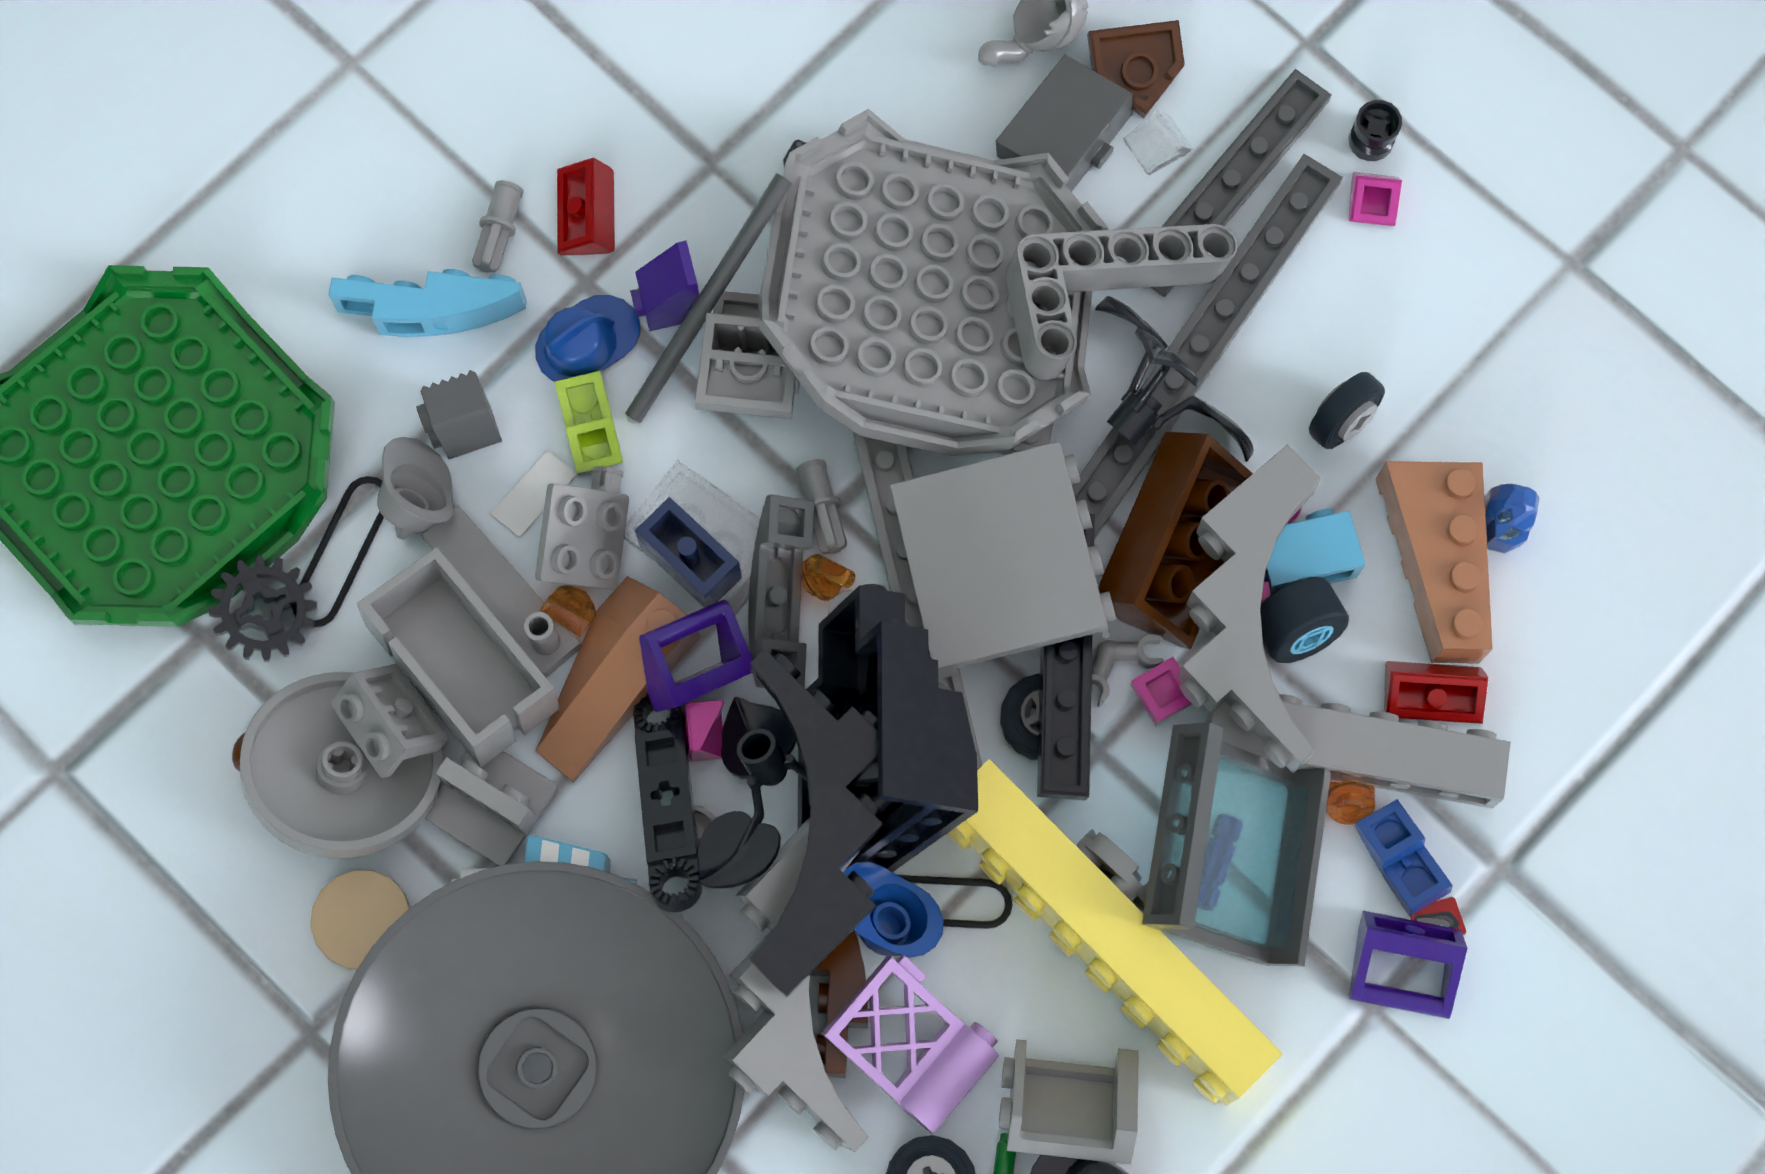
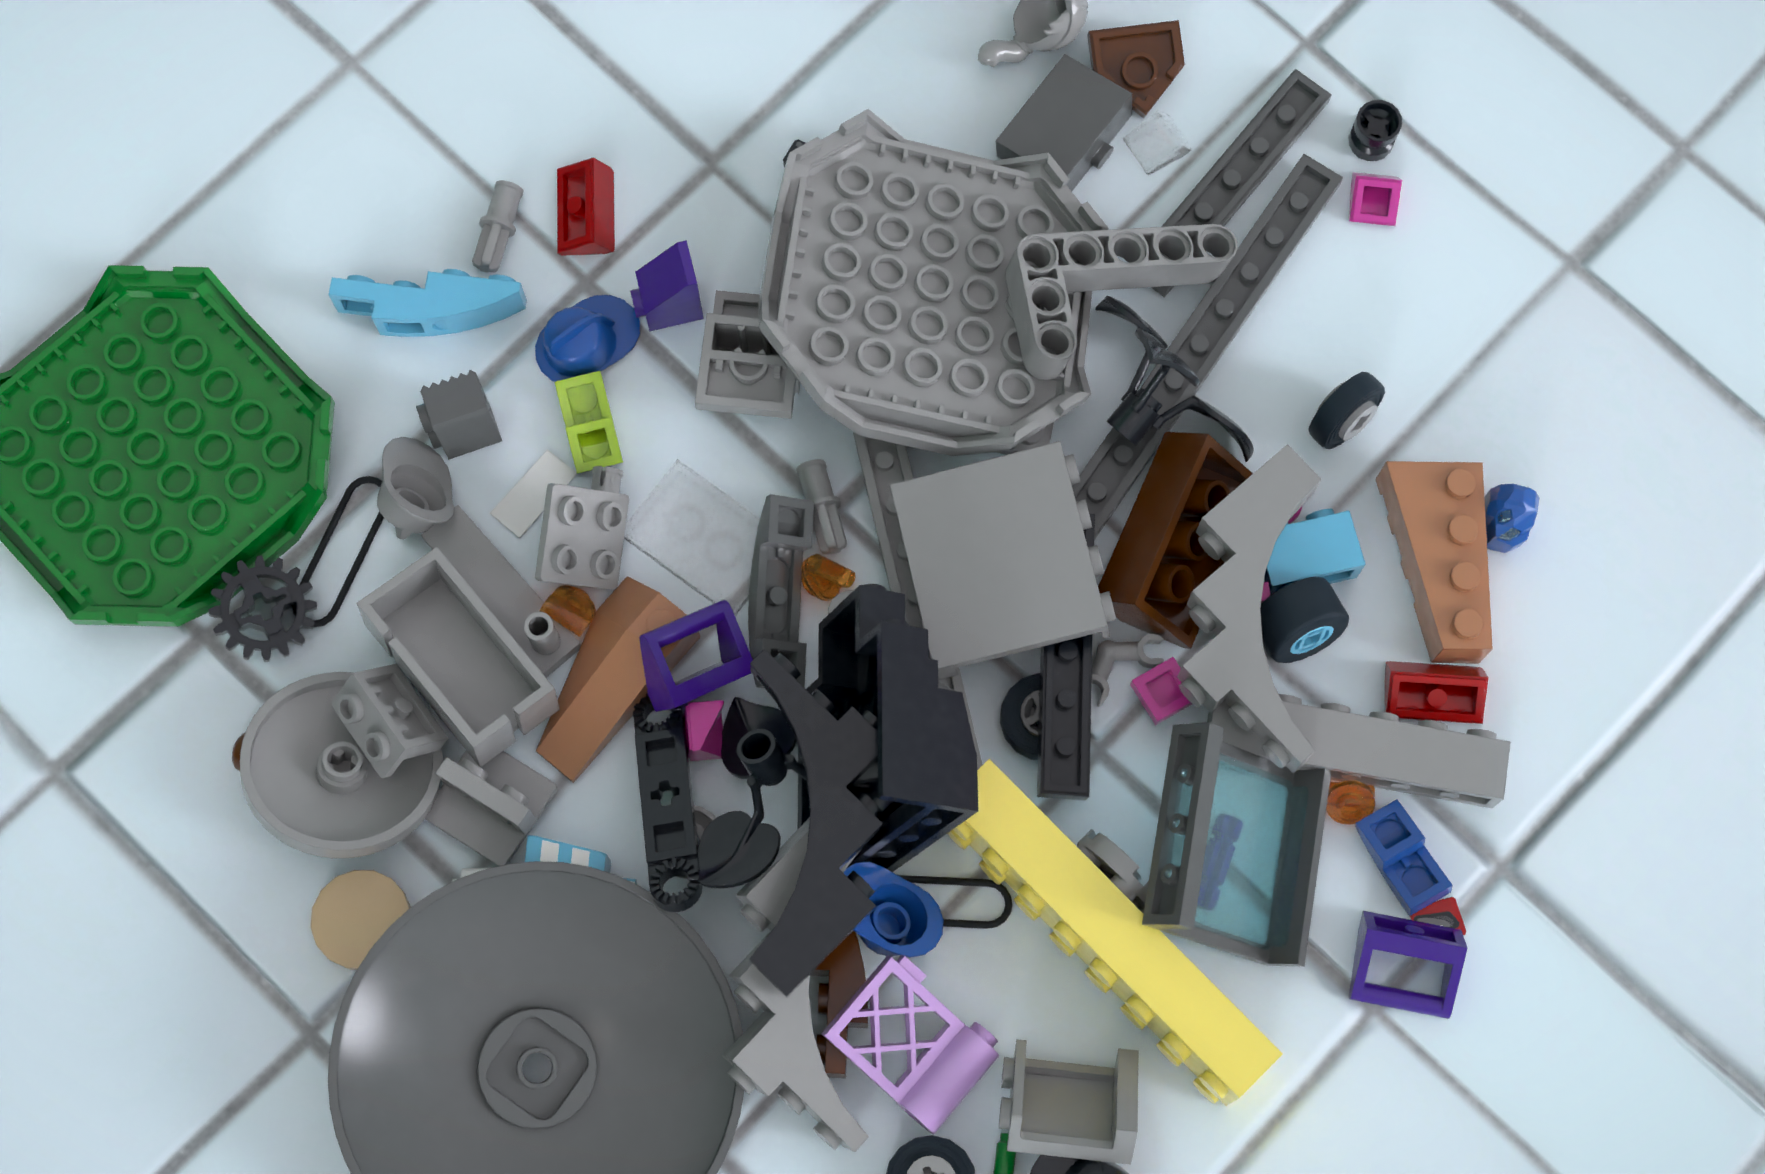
(688, 553): dark blue brick -> none
(708, 297): dark grey piece -> none

